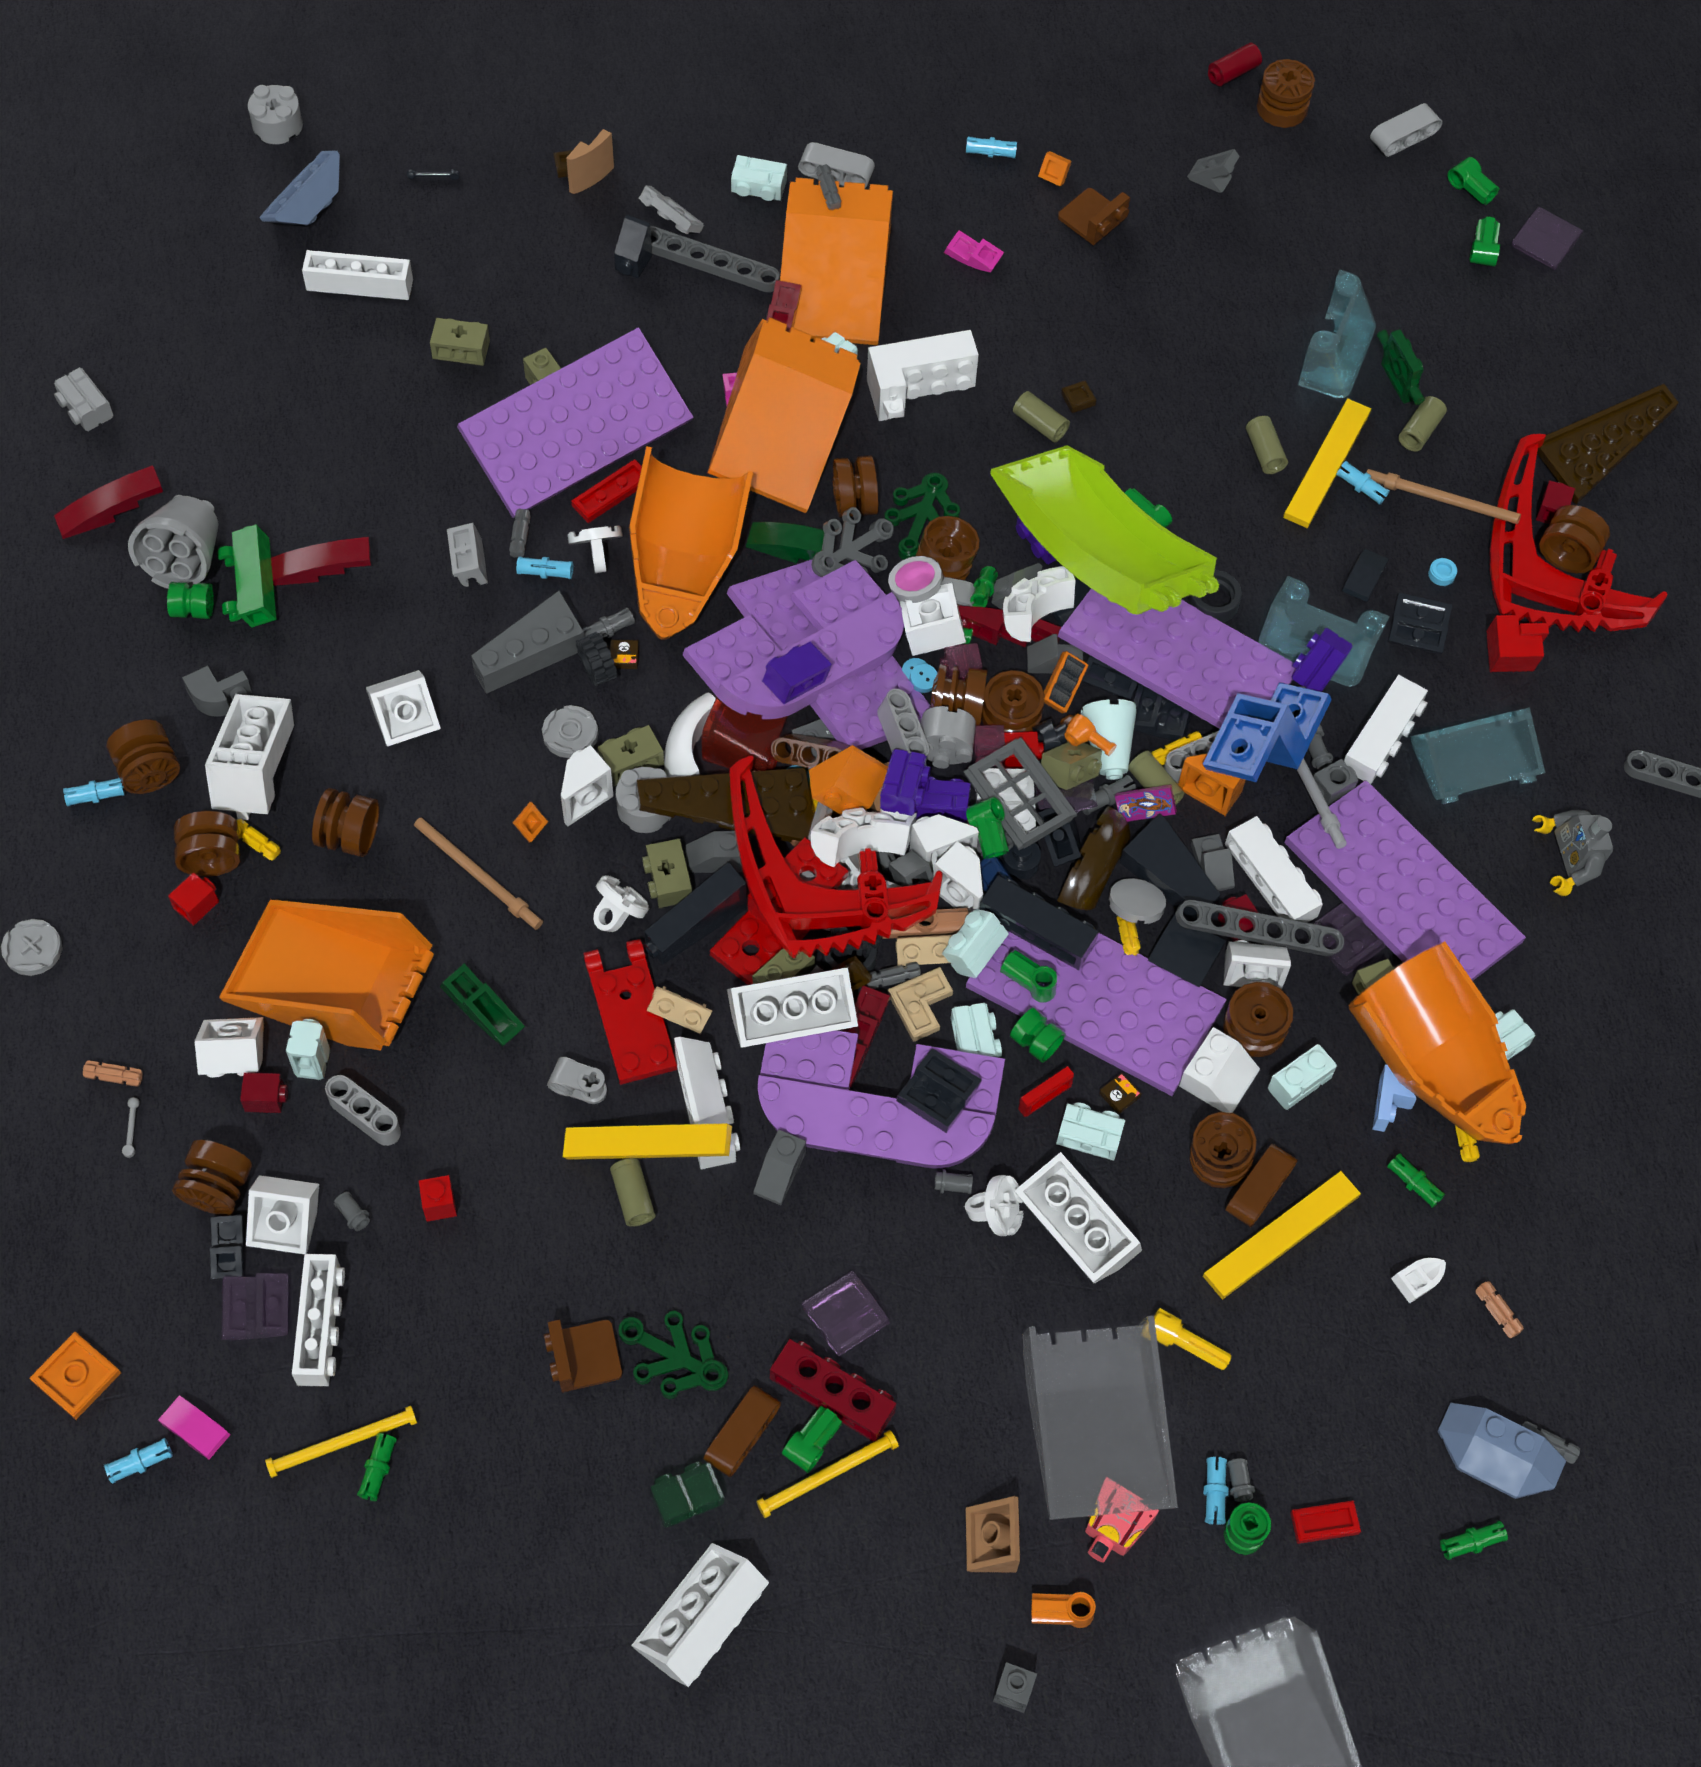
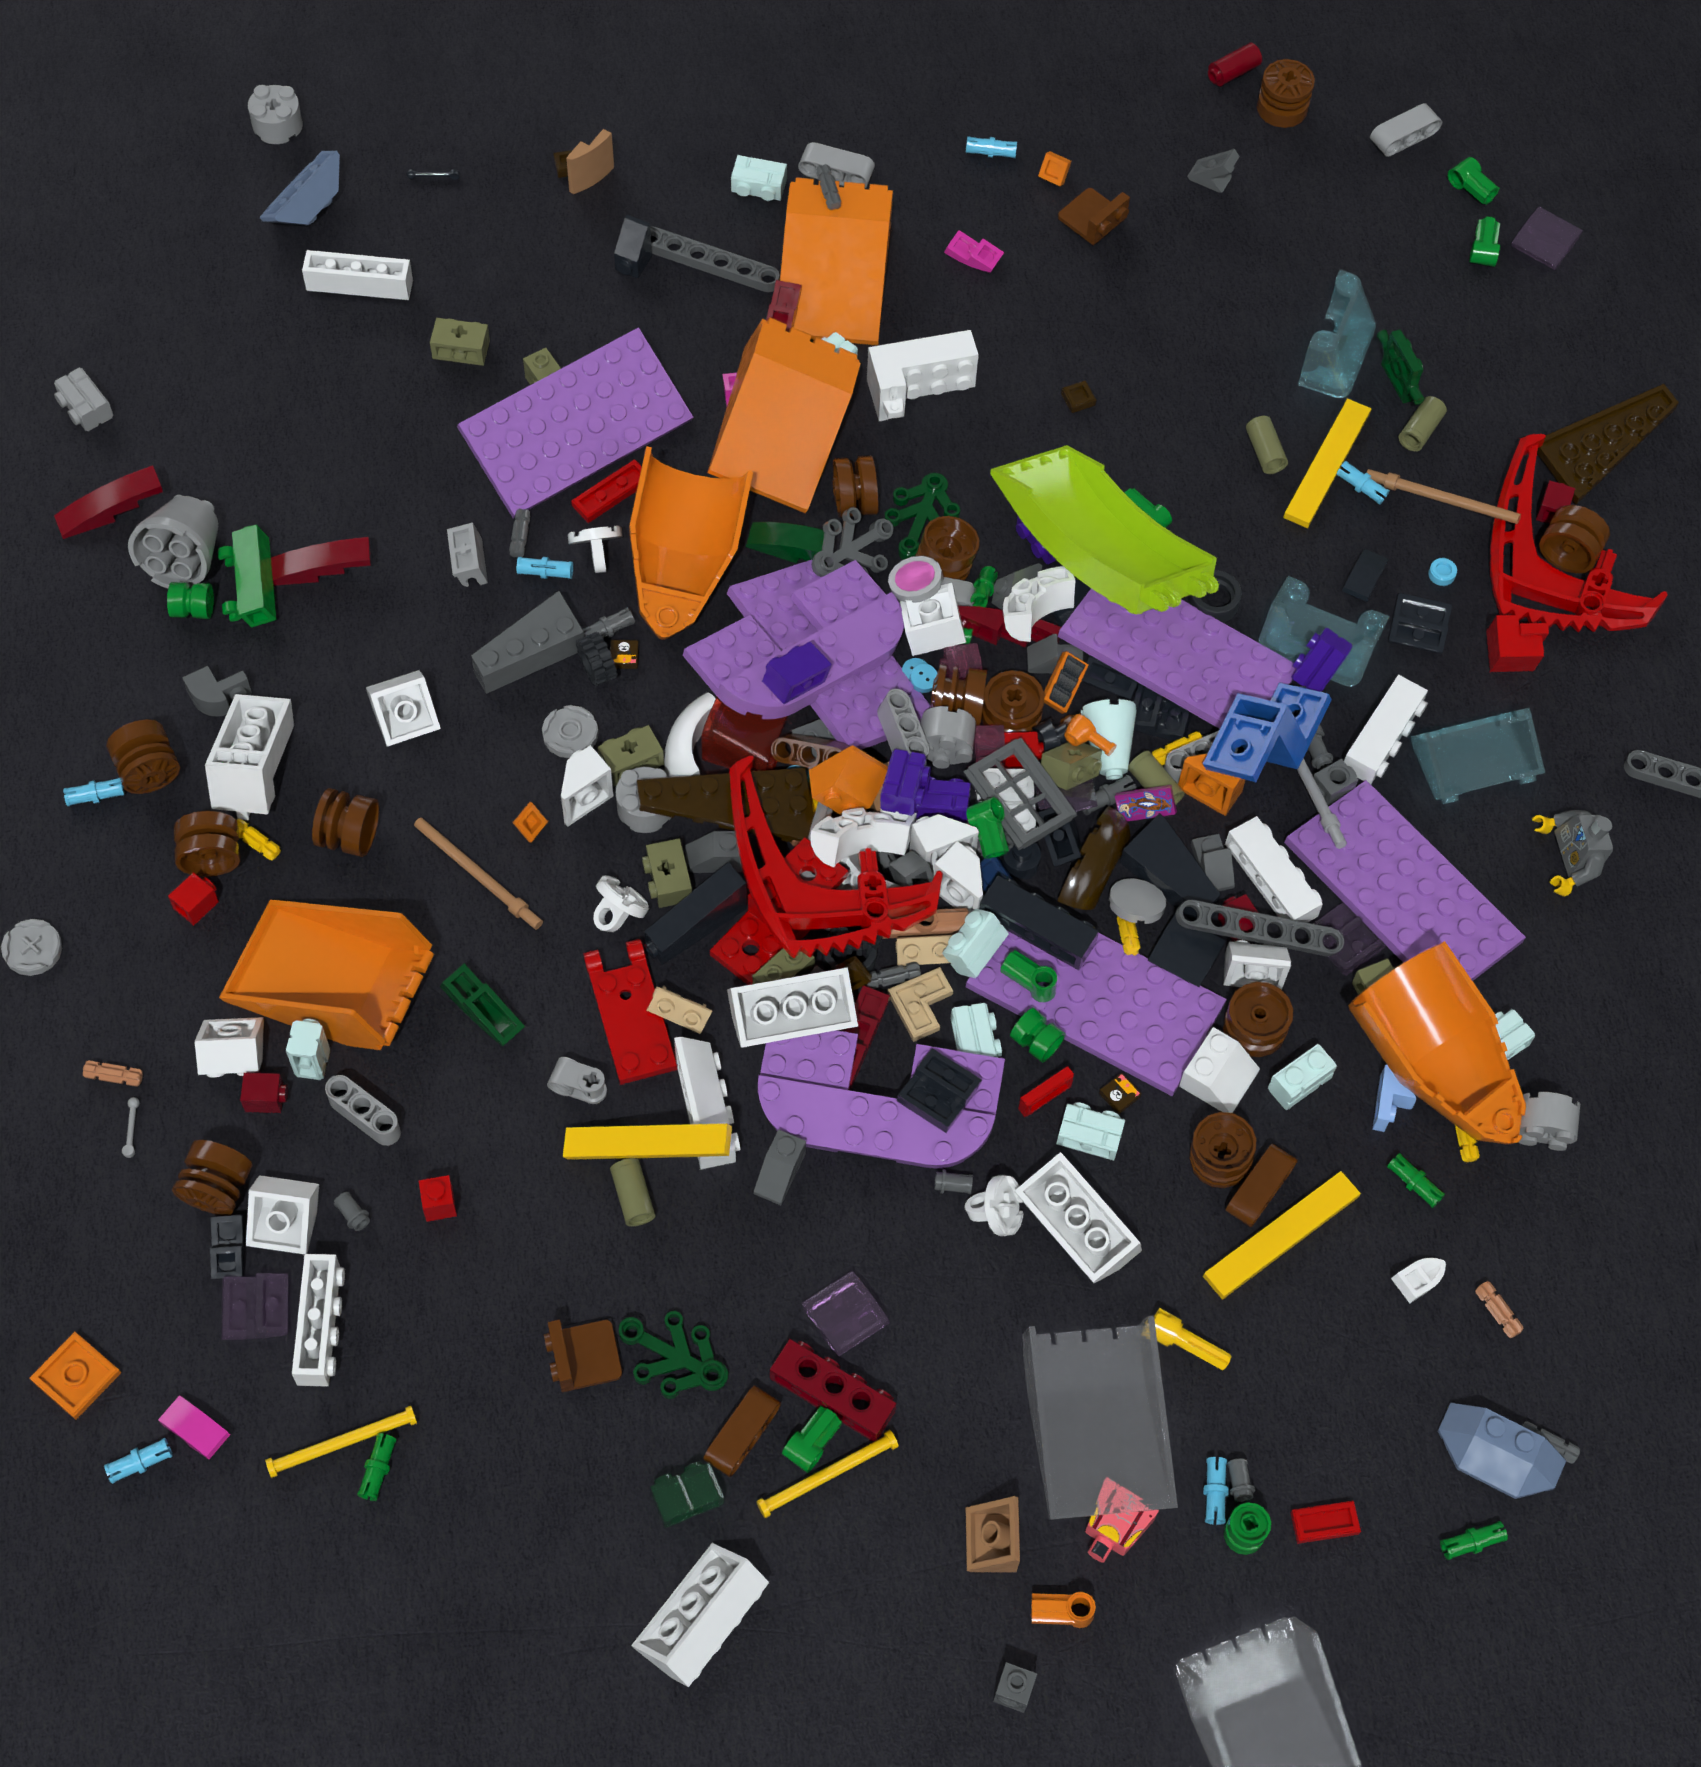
(671, 210): light grey hinge -> none
(1041, 416): olive pin -> none
(1550, 1120): none -> light grey brick

